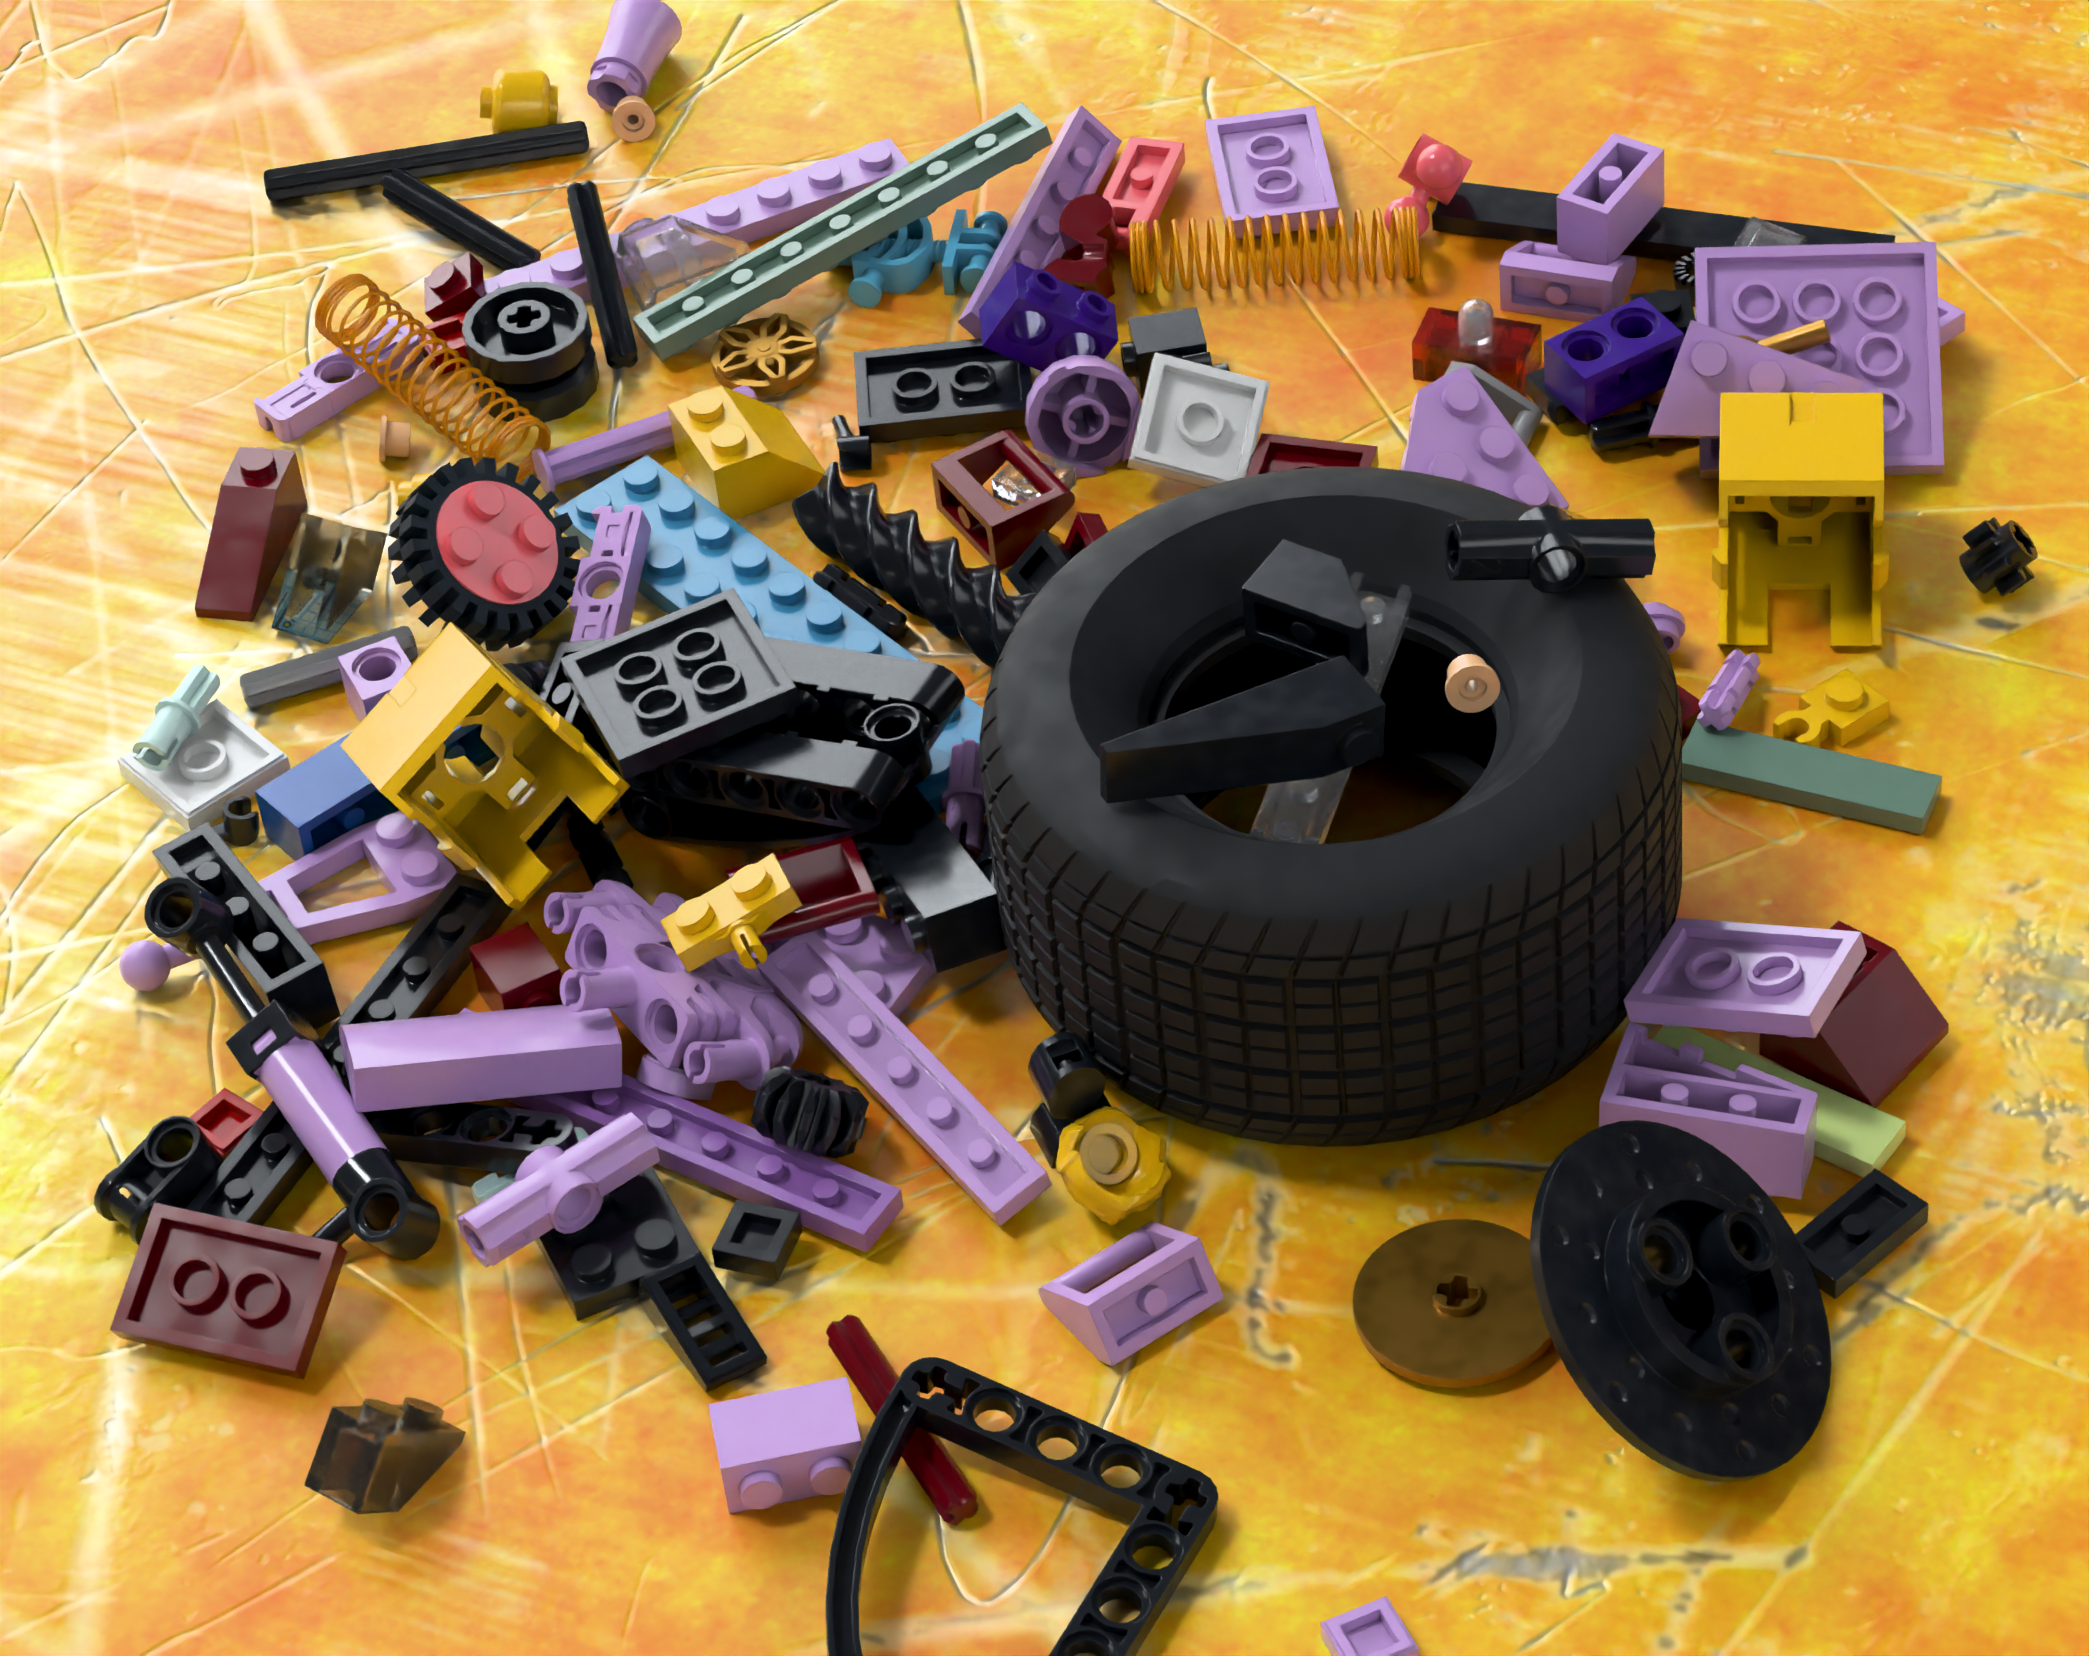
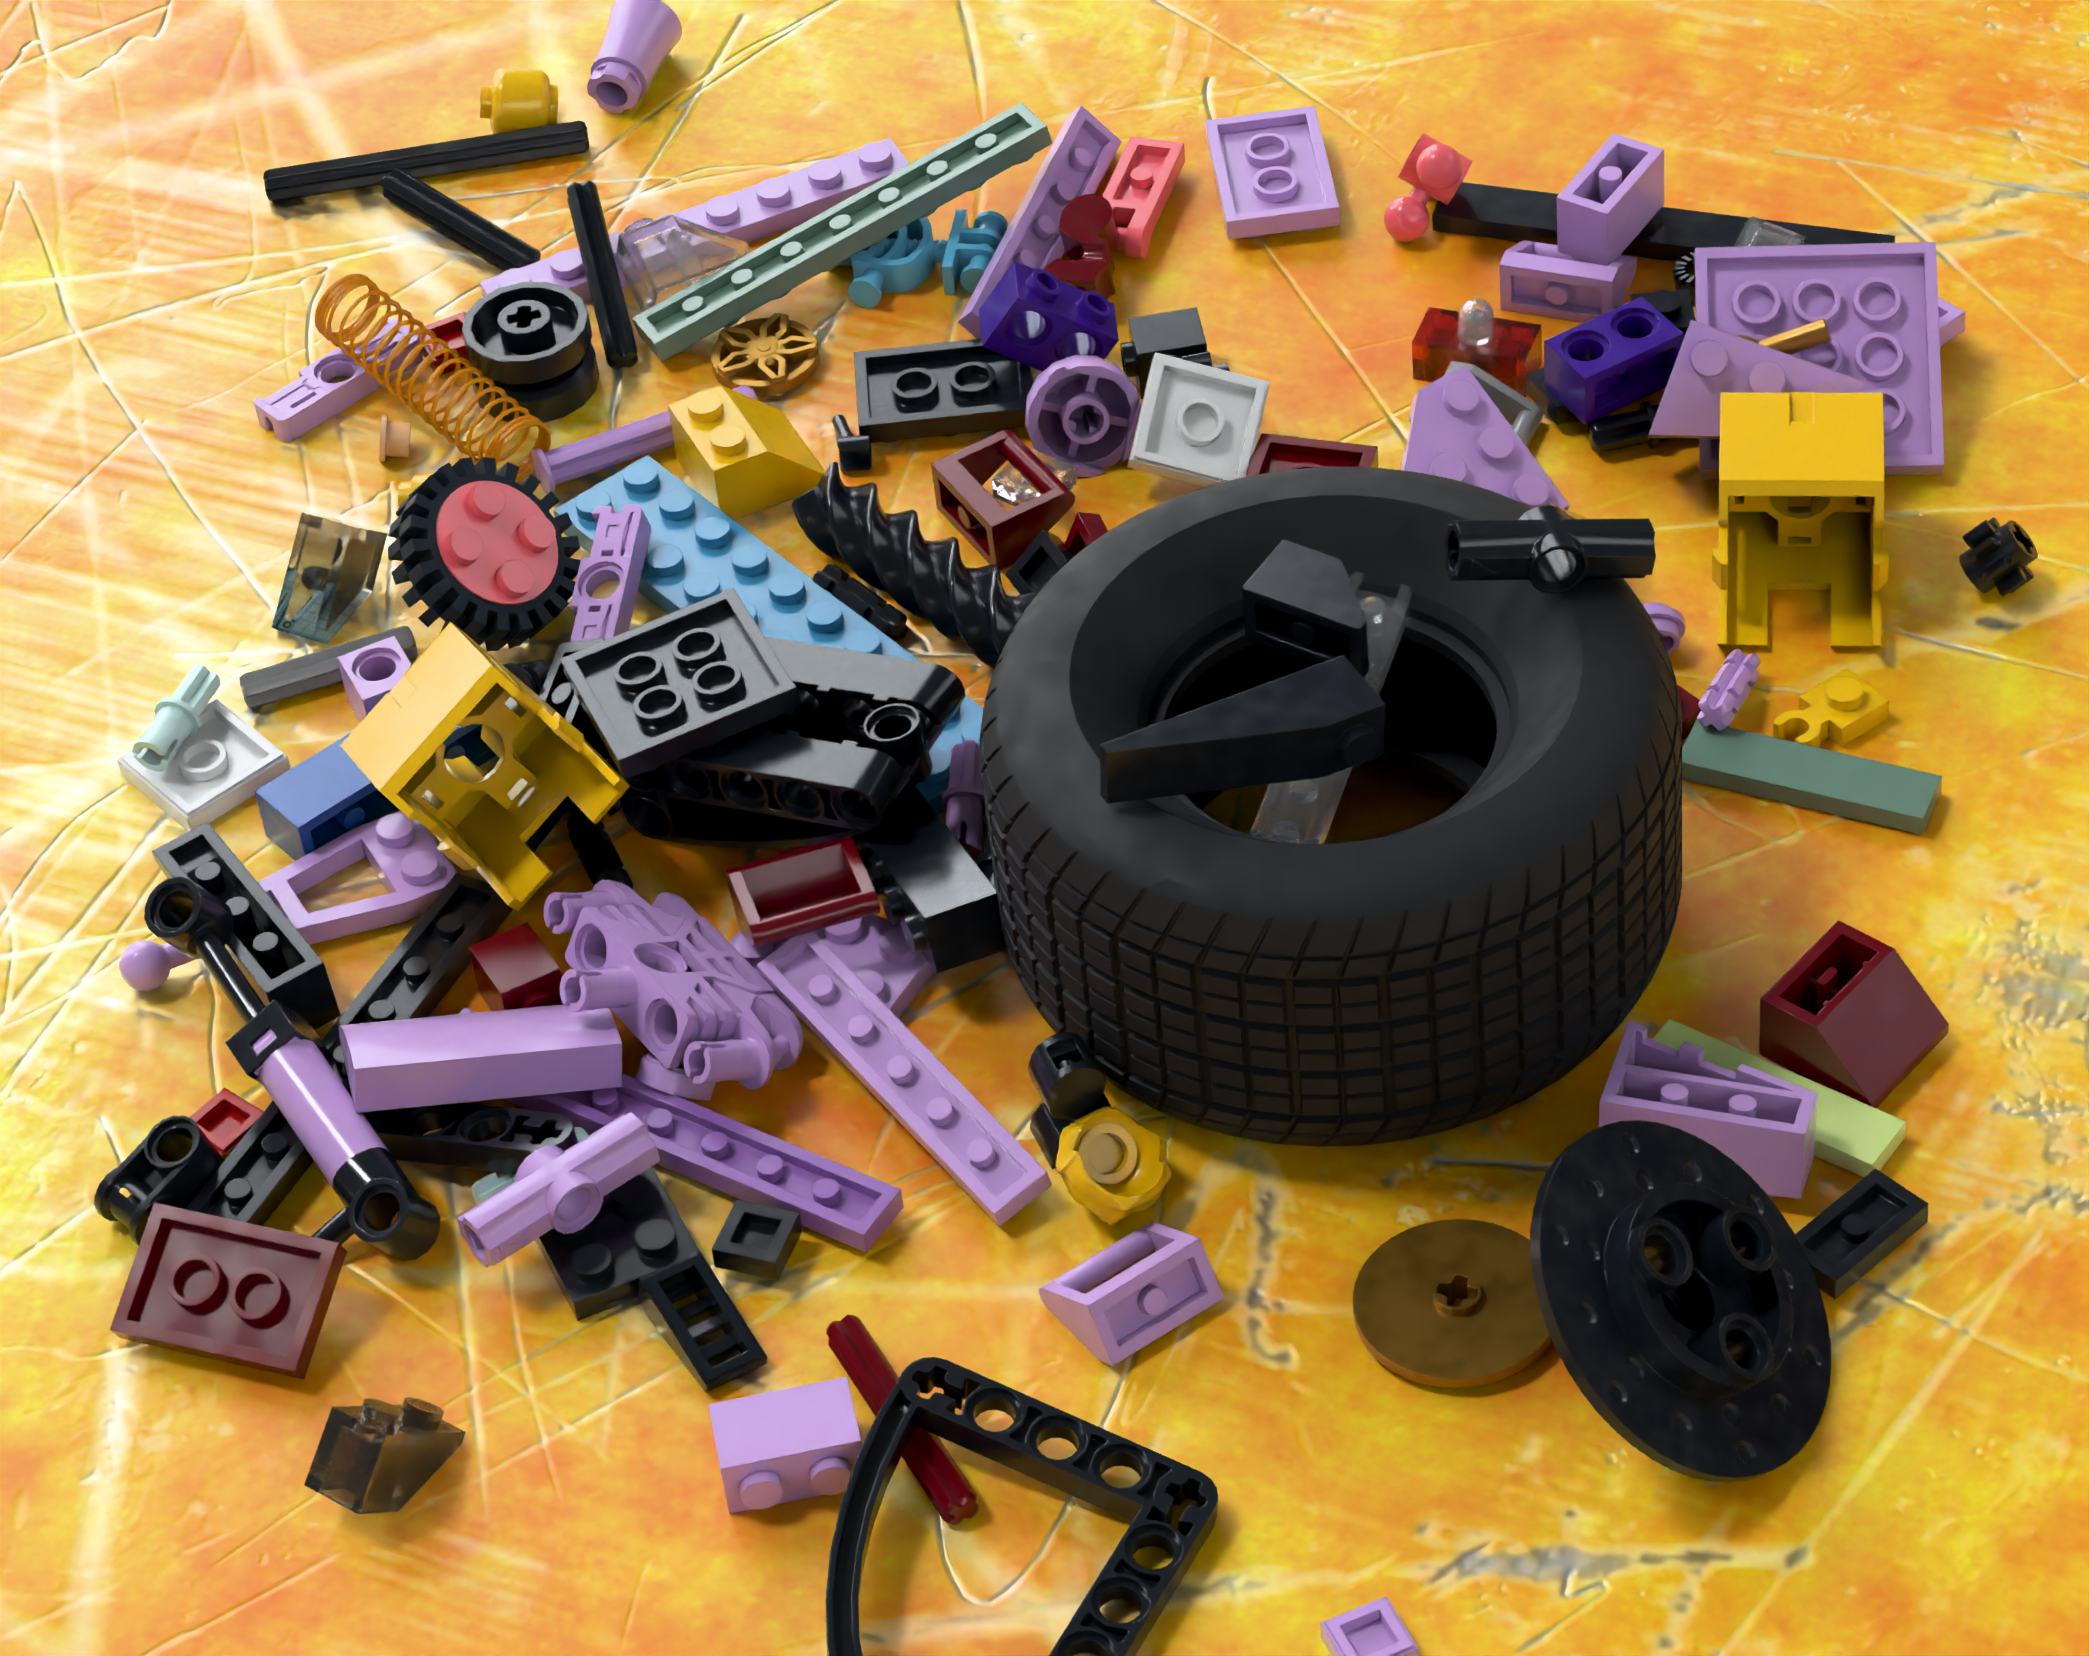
(239, 823): black hand -> none
(250, 532): dark red slope -> none
(453, 287): dark red plate -> none
(633, 119): light nougat piece -> none
(732, 916): yellow plate -> none
(809, 1112): black gear -> none
(1145, 265): light orange piece -> none
(1471, 684): light nougat piece -> none
(1746, 977): lavender plate -> none

